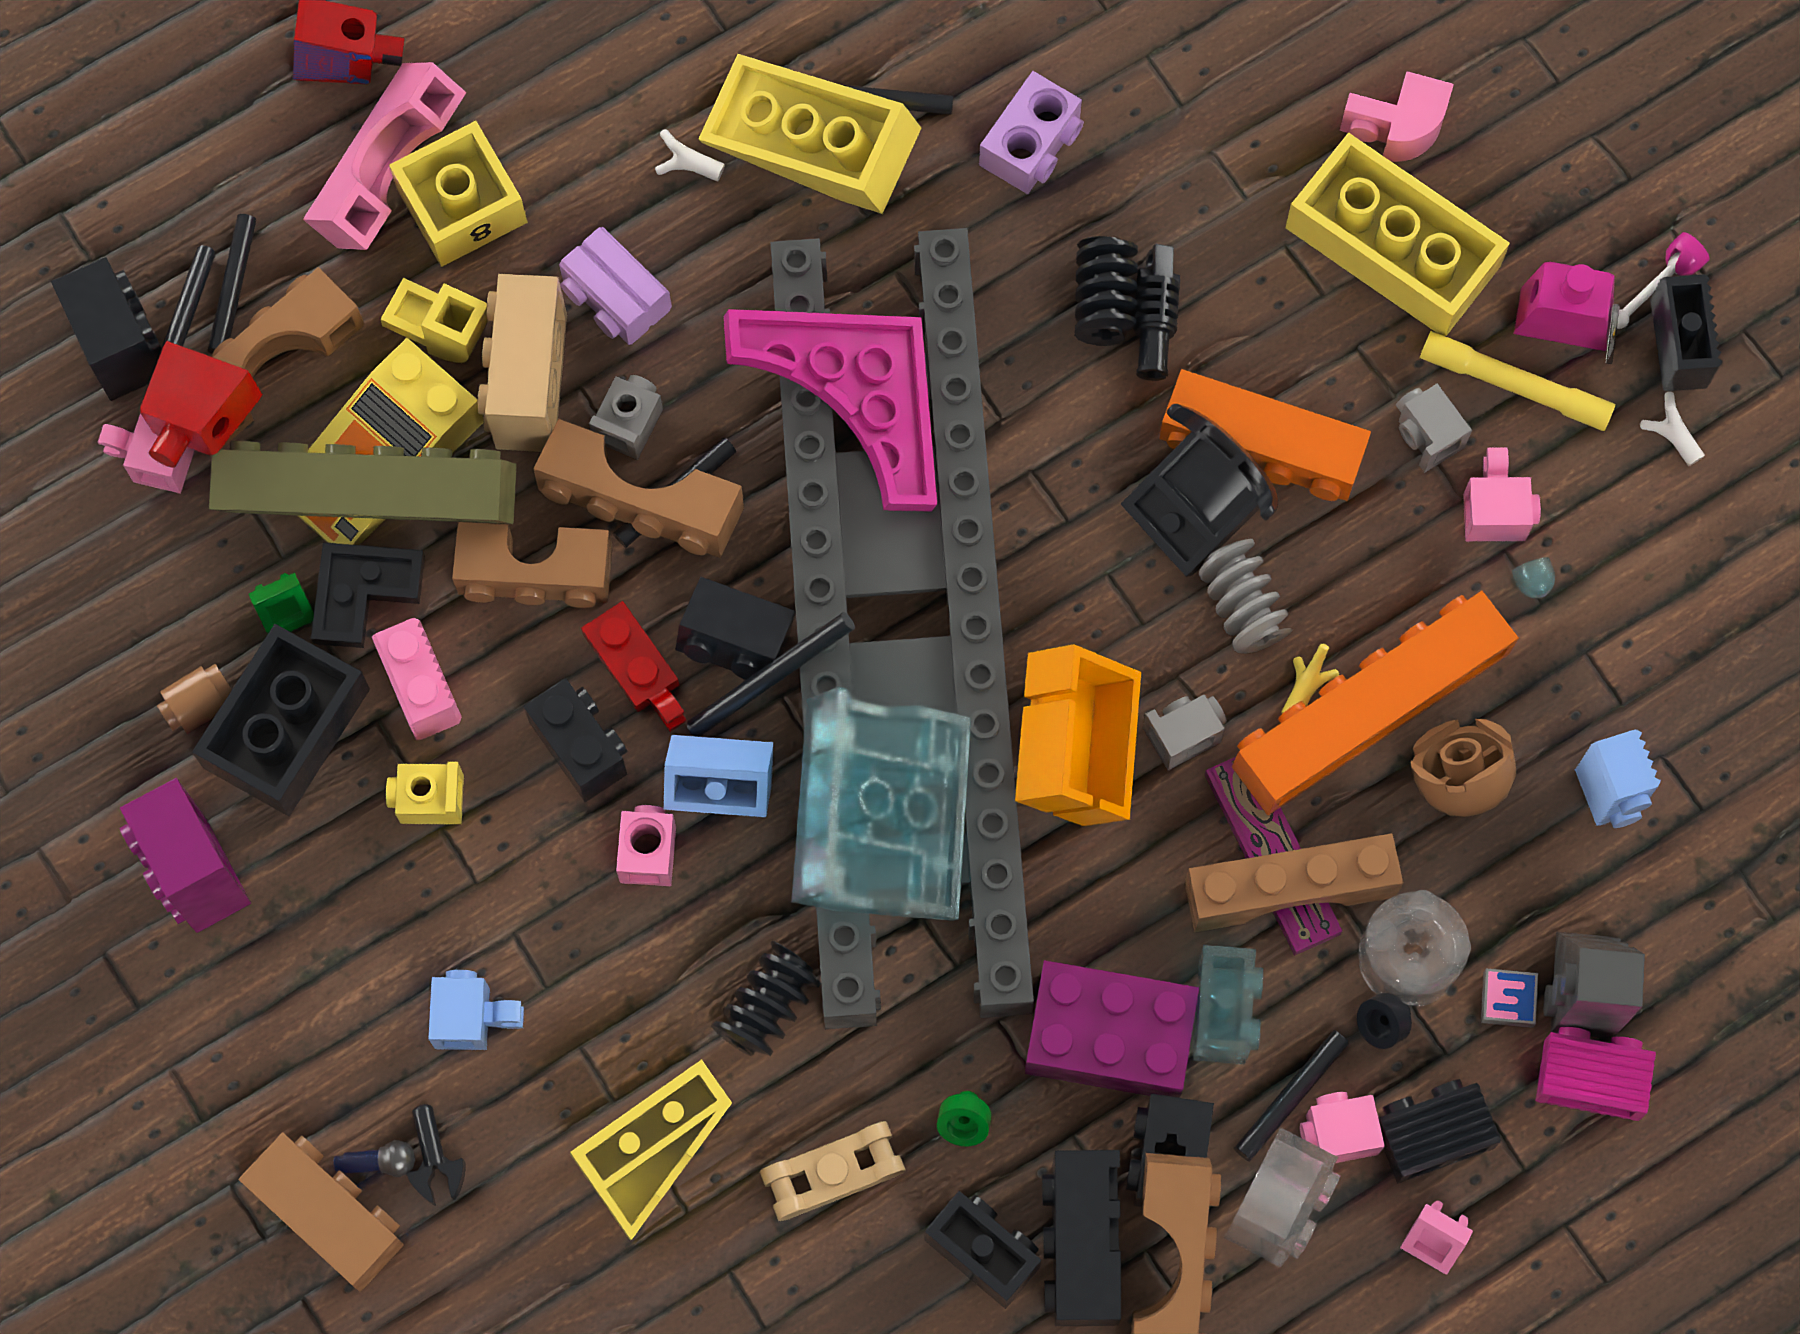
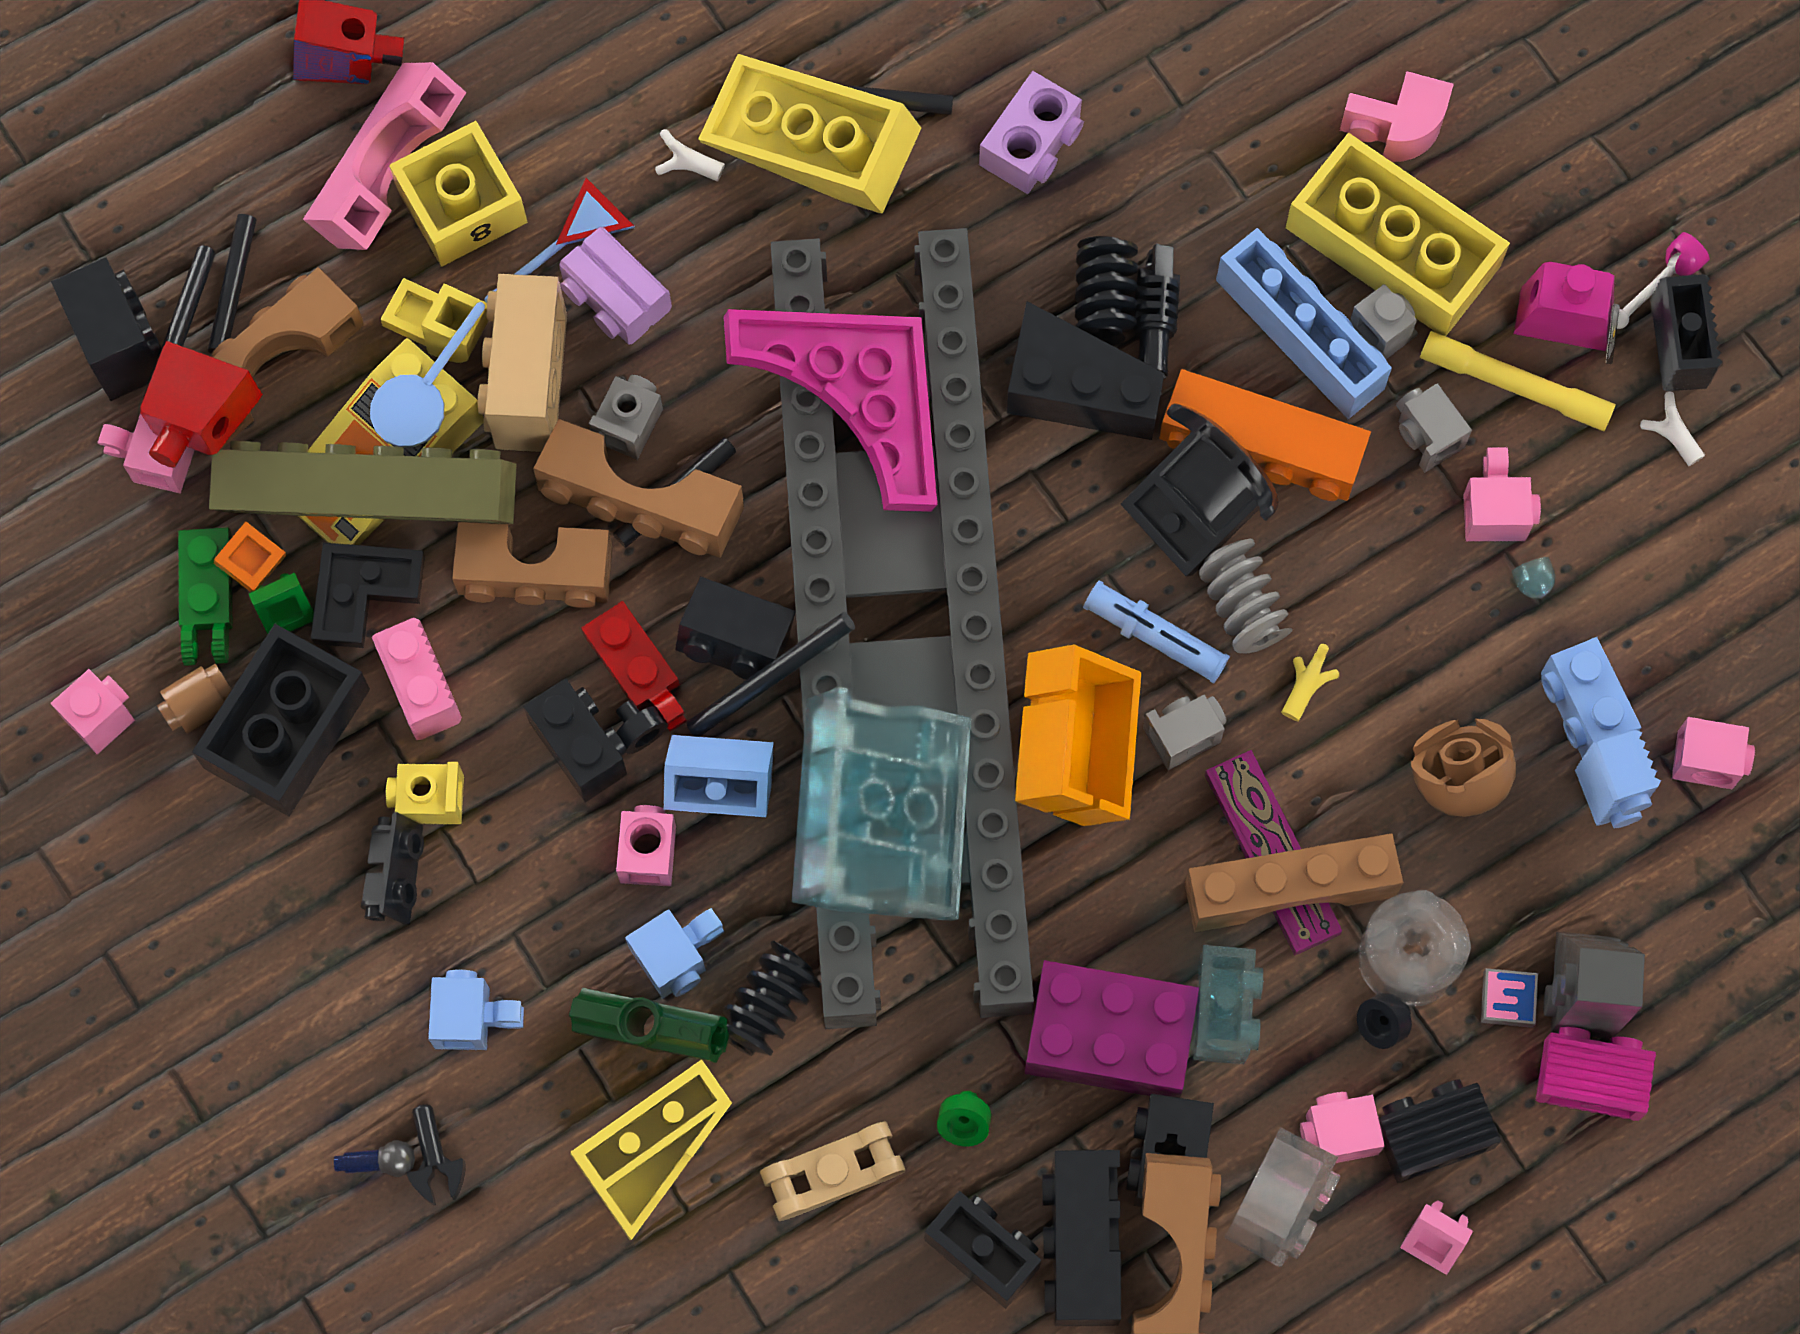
(94, 709): none -> bright pink brick
(182, 857): magenta brick -> none
(204, 593): none -> green hinge
(249, 557): none -> orange tile
(323, 1209): medium nougat brick -> none
(397, 846): none -> black hinge
(410, 407): none -> light blue piece
(587, 214): none -> piece
(639, 726): none -> black tile
(670, 952): none -> light blue brick
(674, 1028): none -> dark green piece
(1080, 380): none -> black wedge
(1108, 602): none -> light blue pin
(1291, 1095): black bar -> none
(1303, 323): none -> light blue brick
(1374, 701): orange brick -> none
(1388, 317): none -> light grey brick
(1587, 695): none -> light blue brick
(1712, 753): none -> bright pink brick

